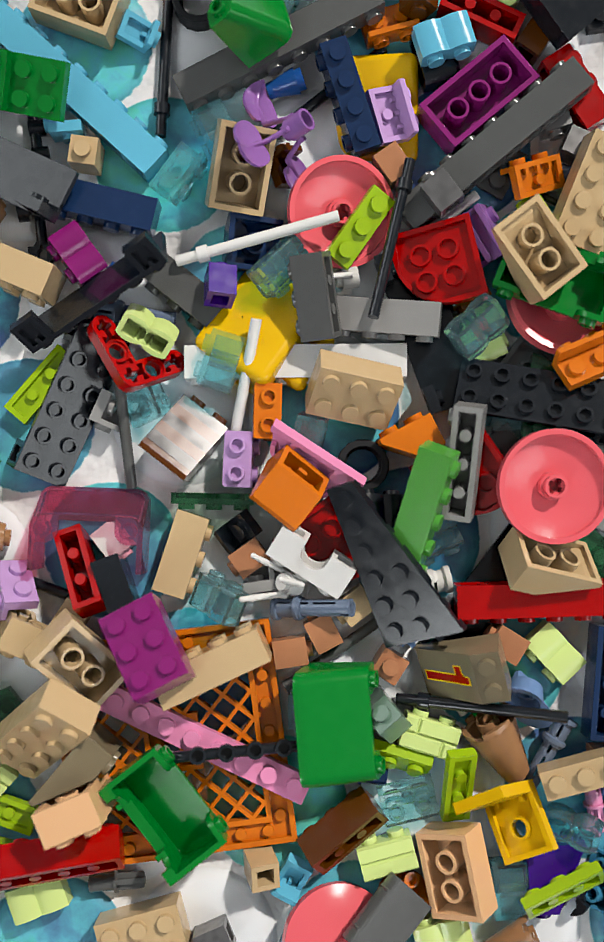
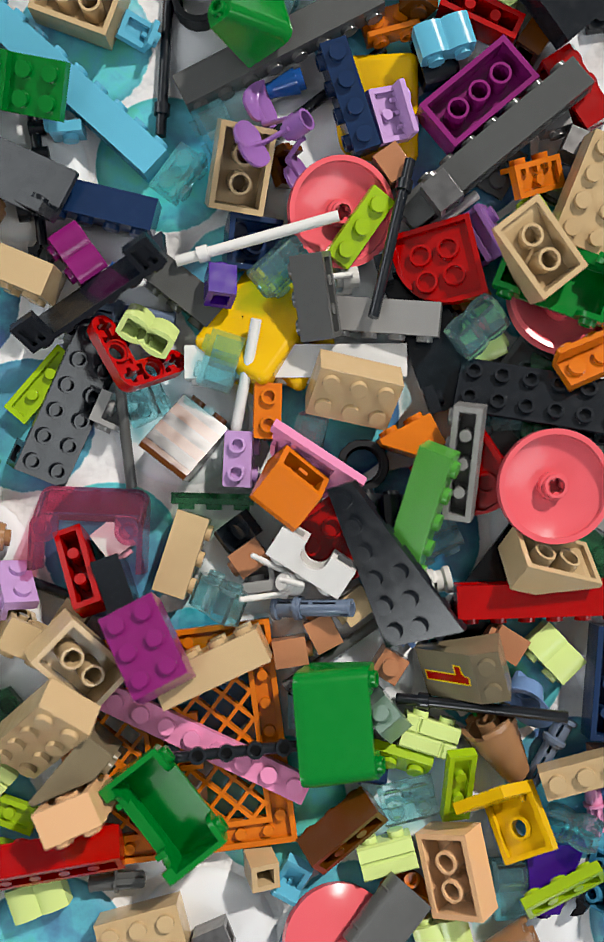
(86, 154): tan brick -> none

